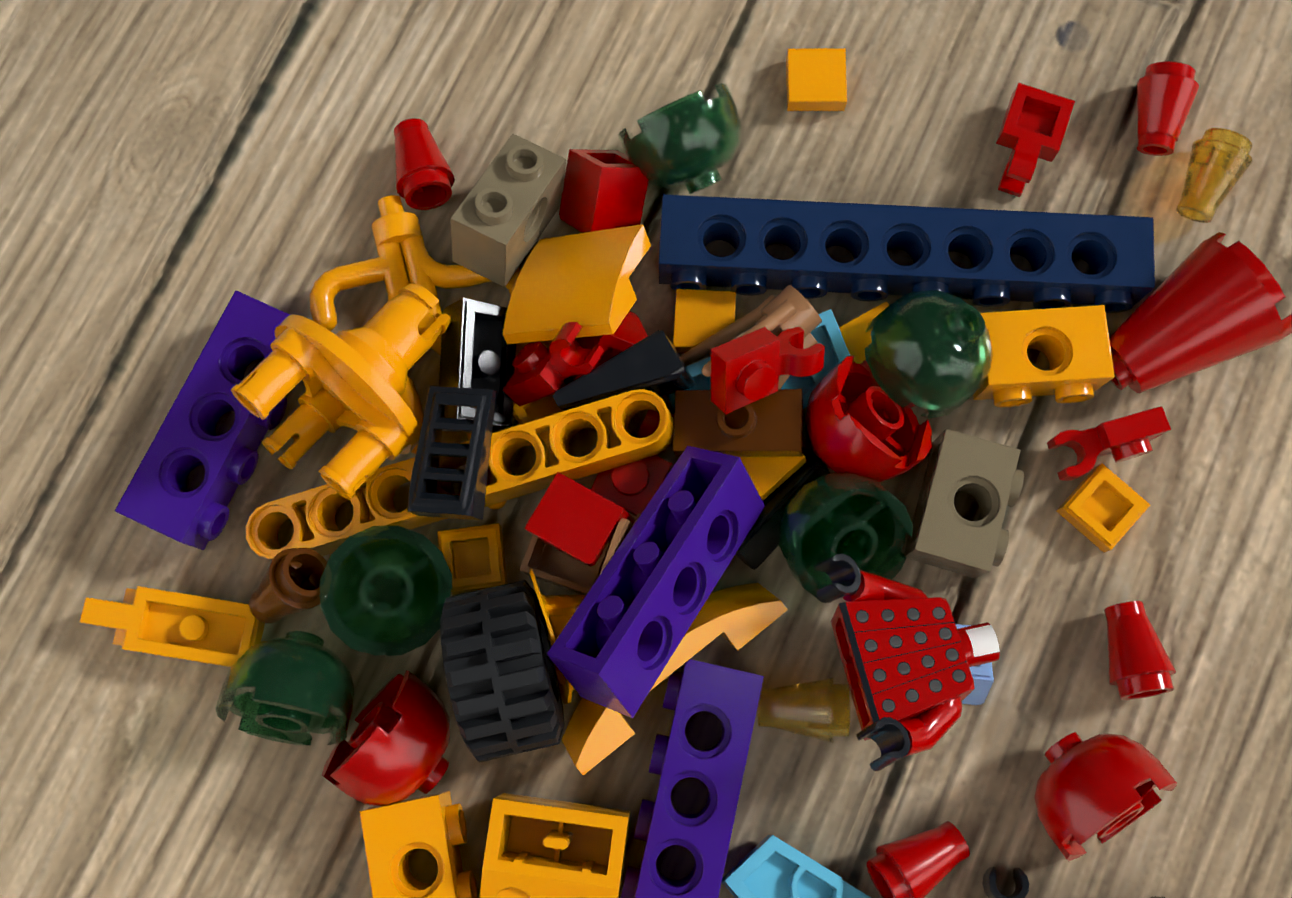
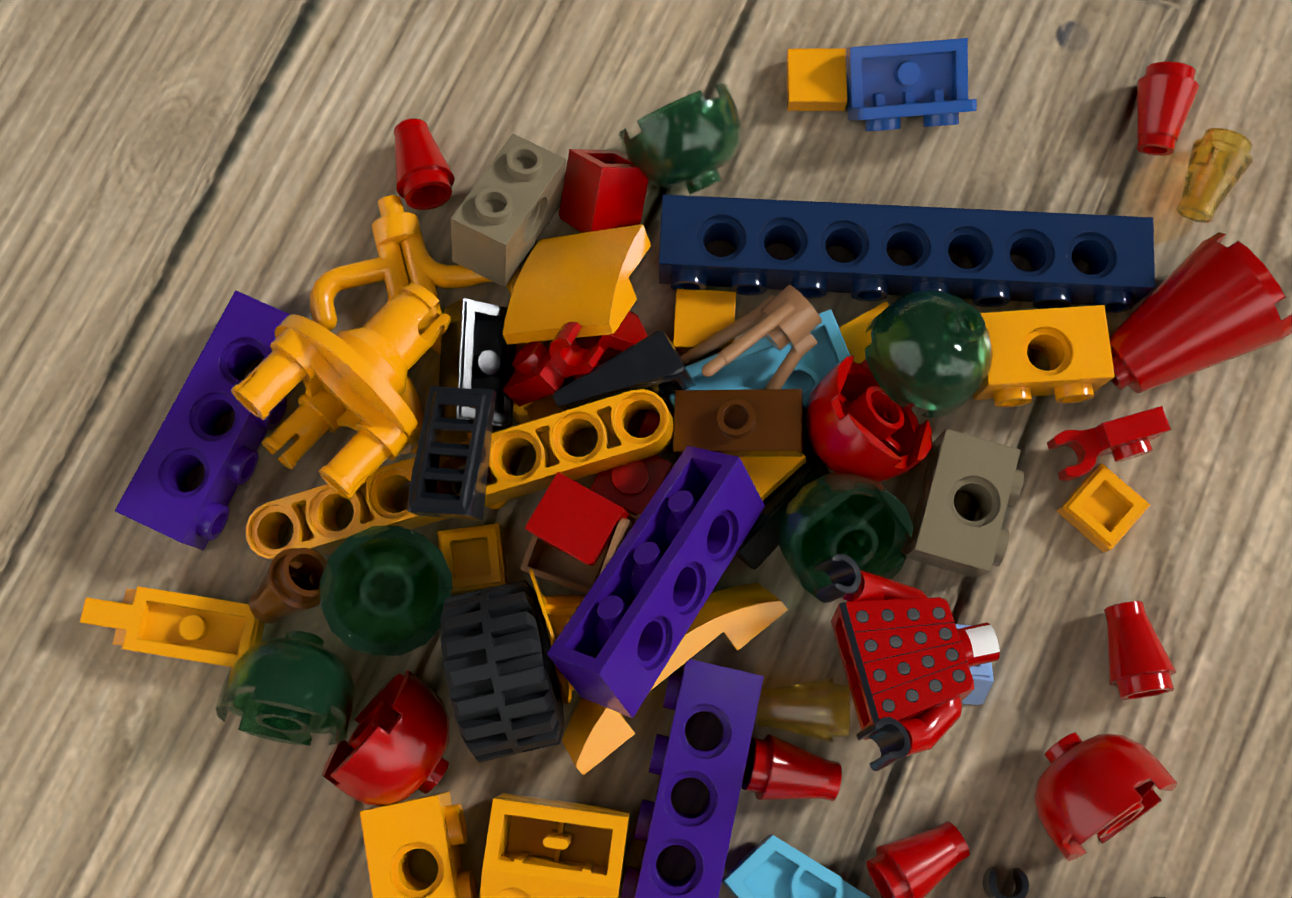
(752, 364): red plate -> none
(788, 772): none -> red cone
(908, 81): none -> blue bracket
(1033, 130): red plate -> none

